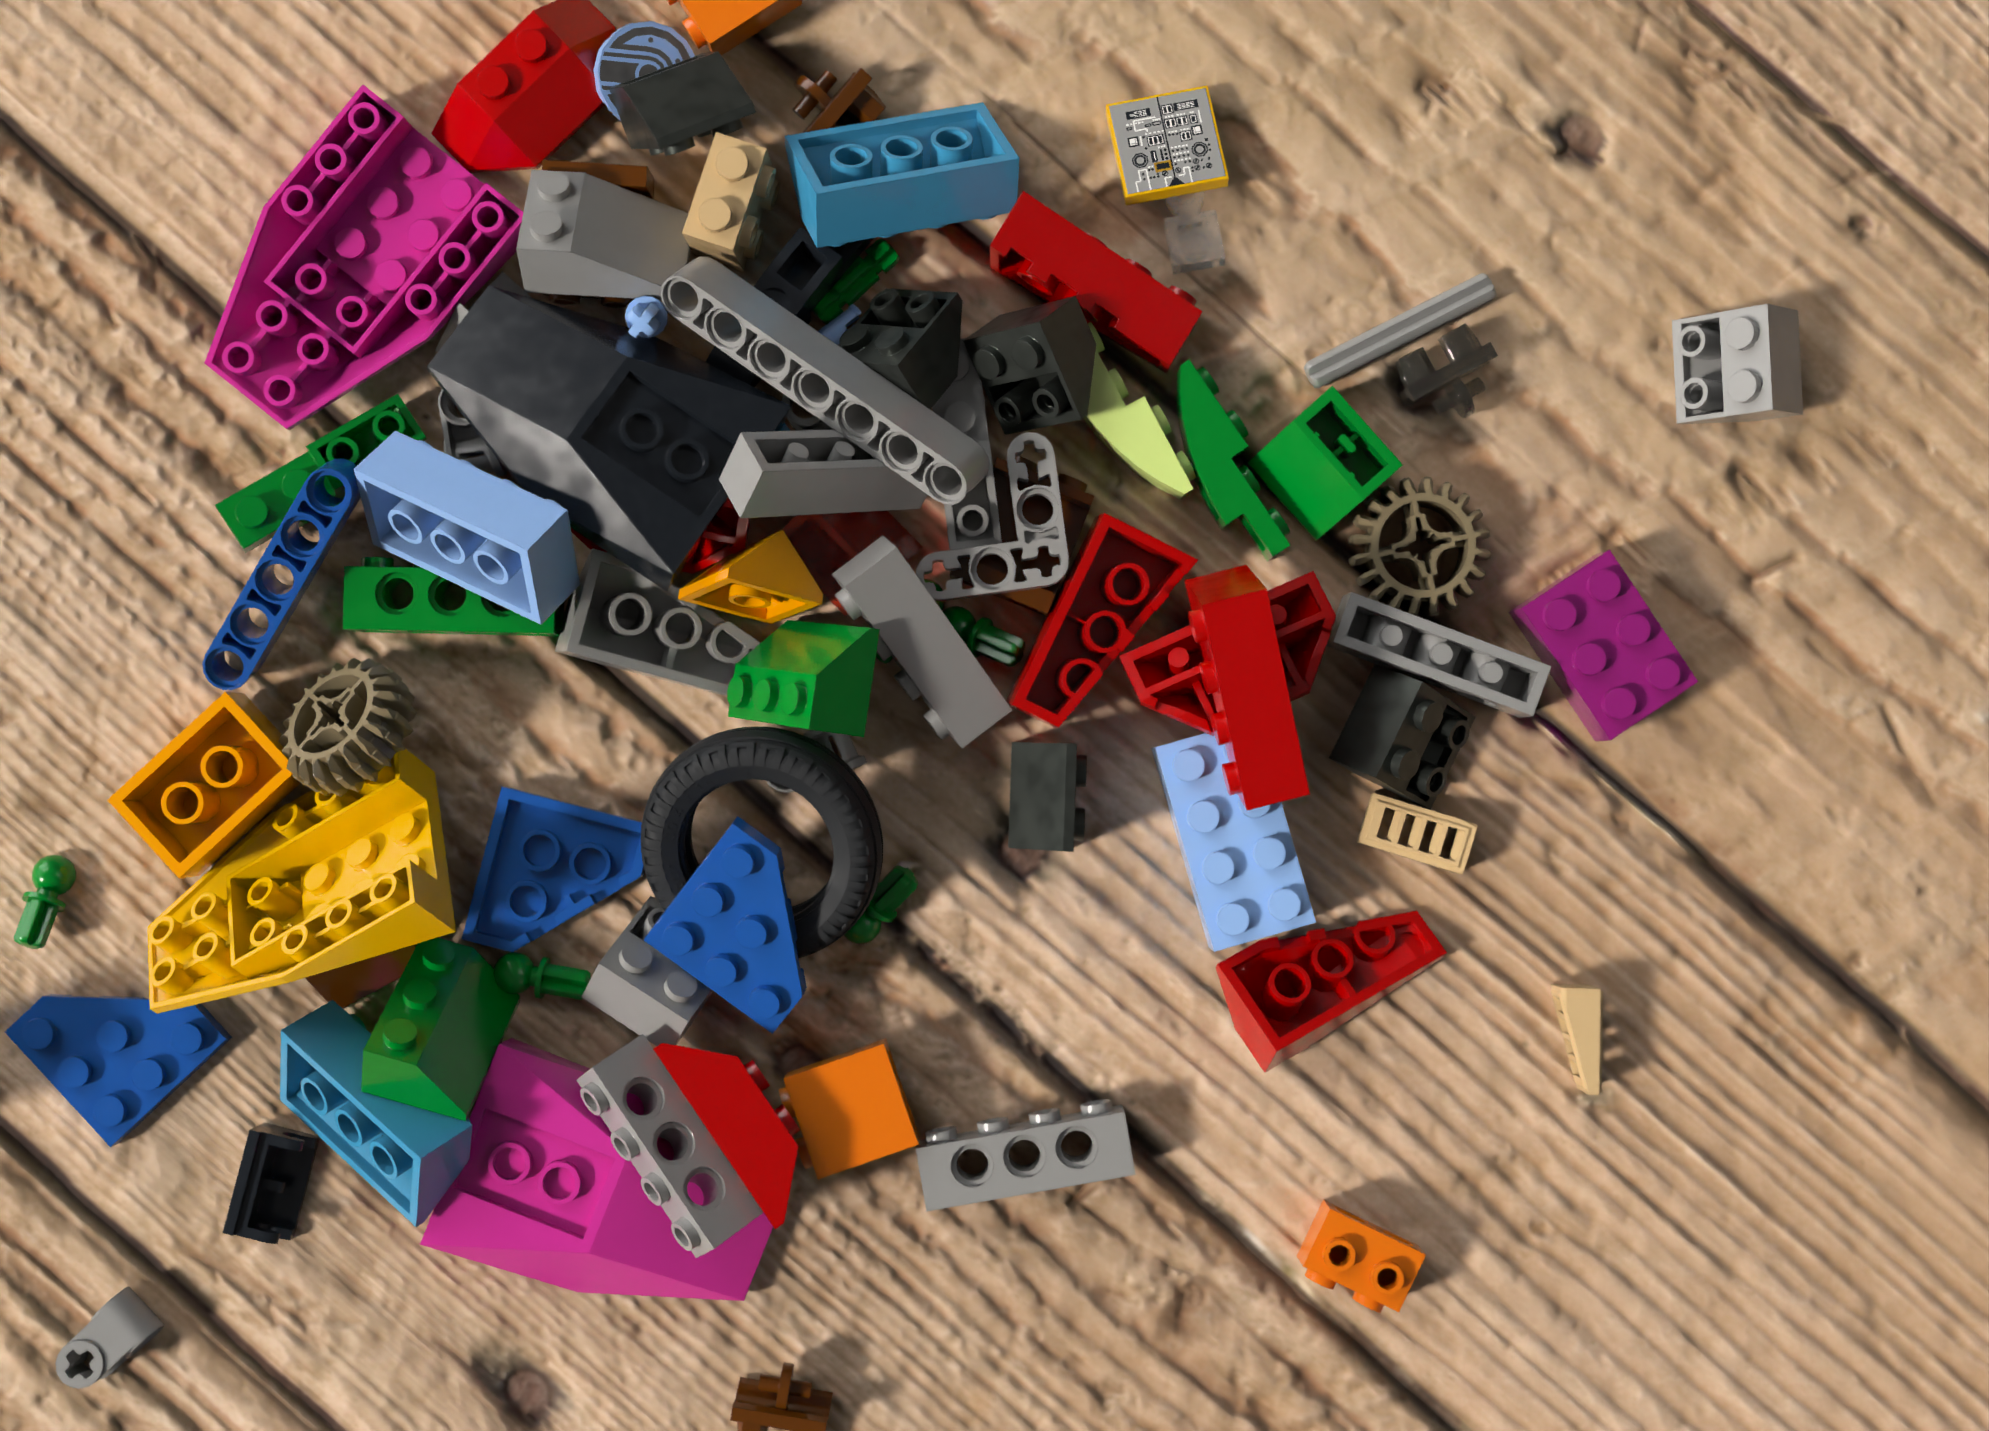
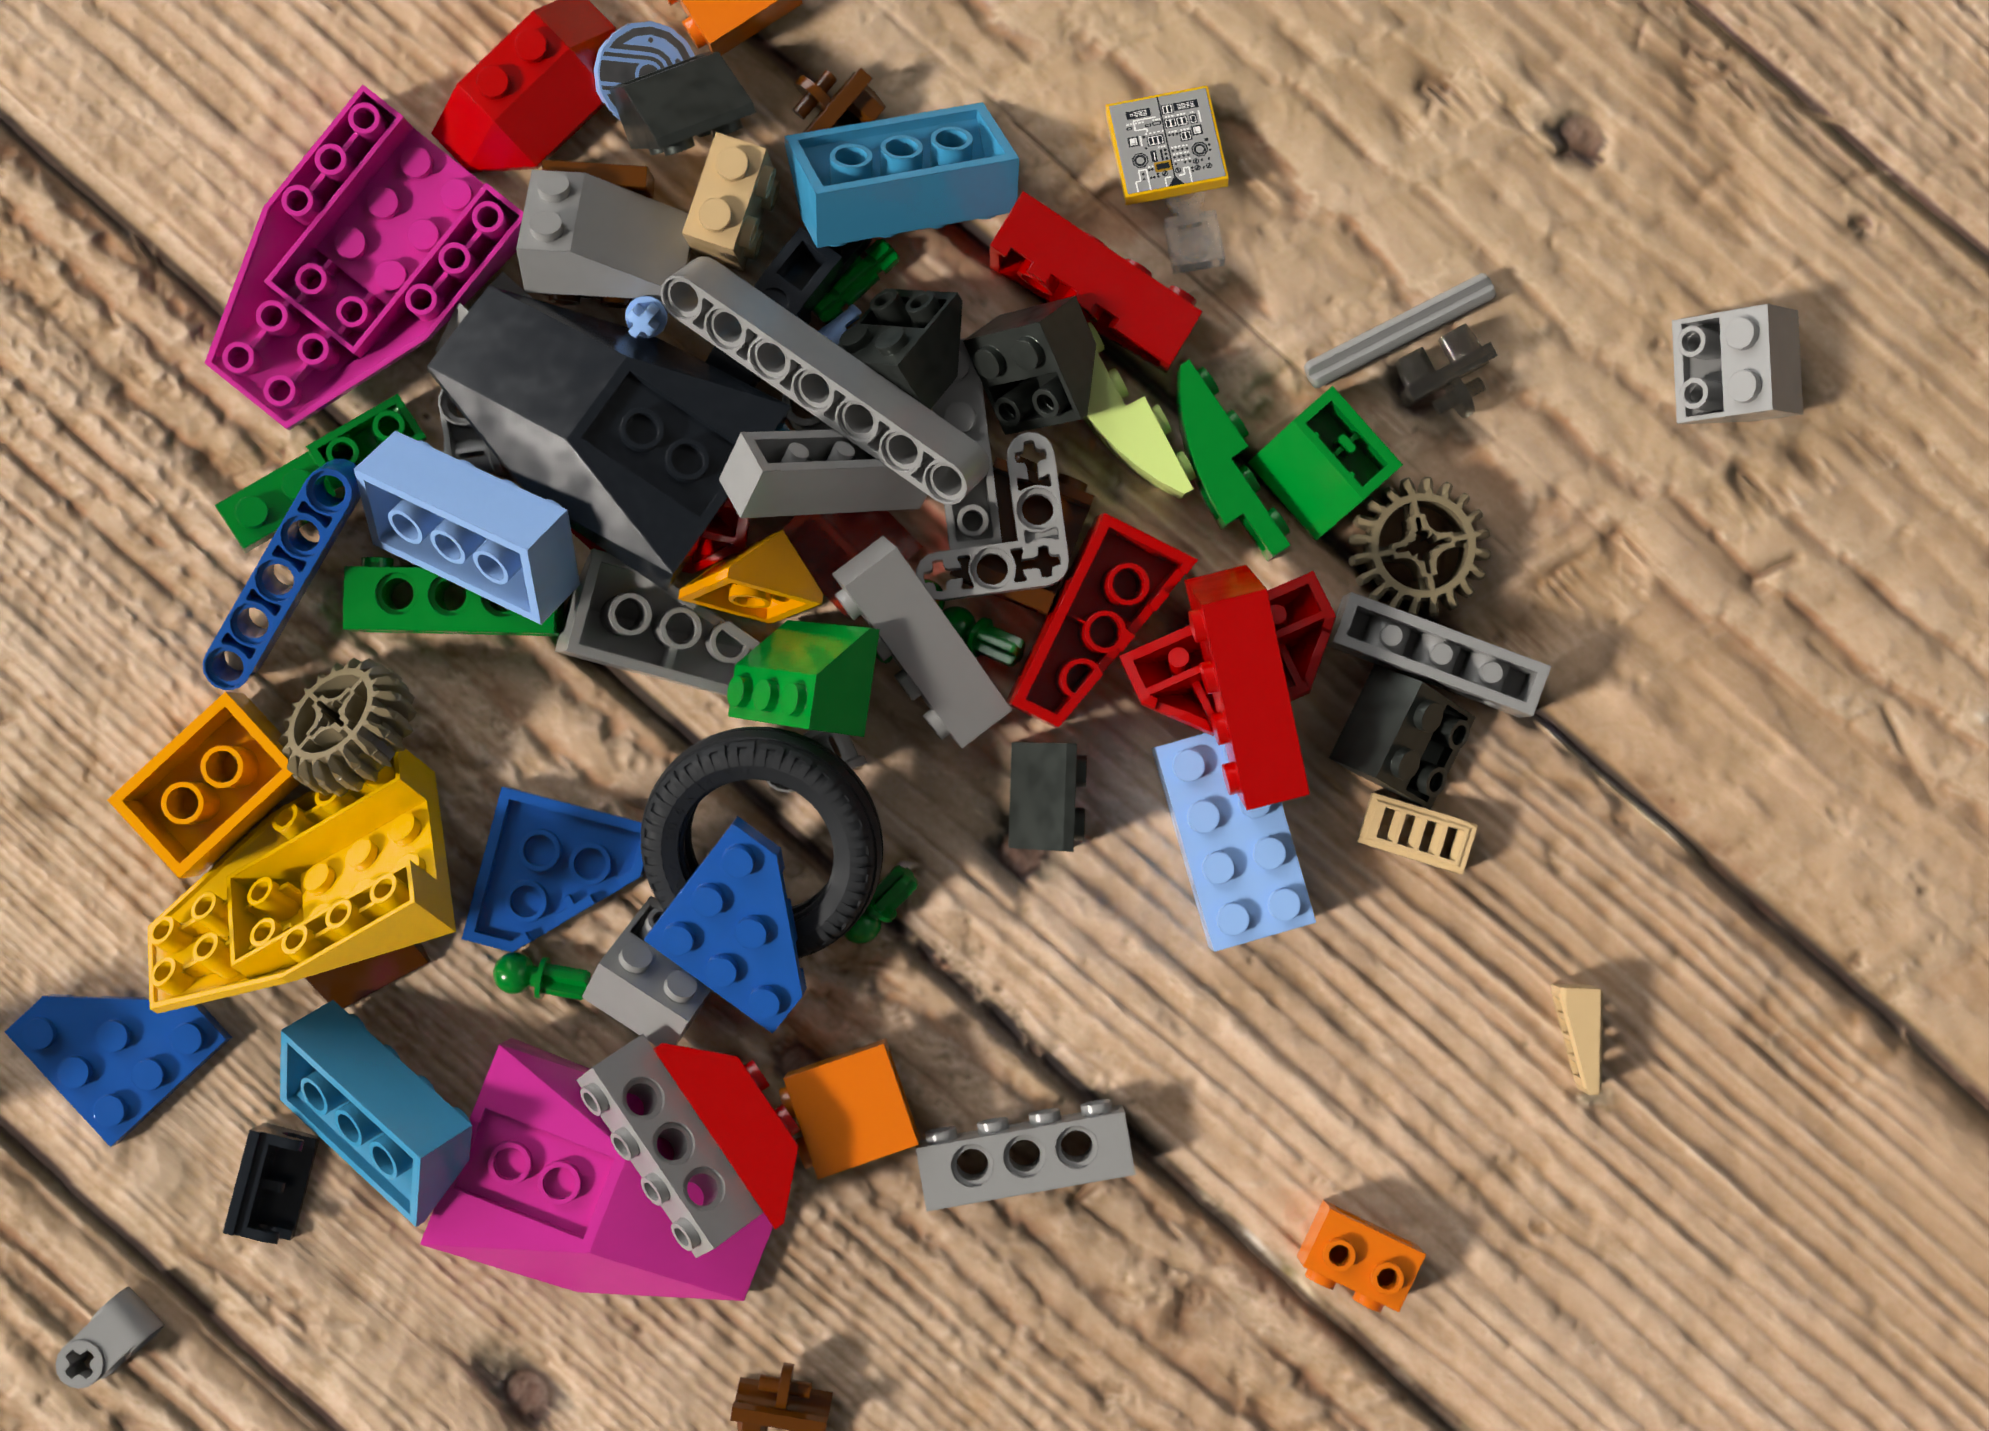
(51, 877): green axle -> none
(438, 1031): green slope -> none
(1310, 984): red wedge -> none
(1603, 646): magenta brick -> none

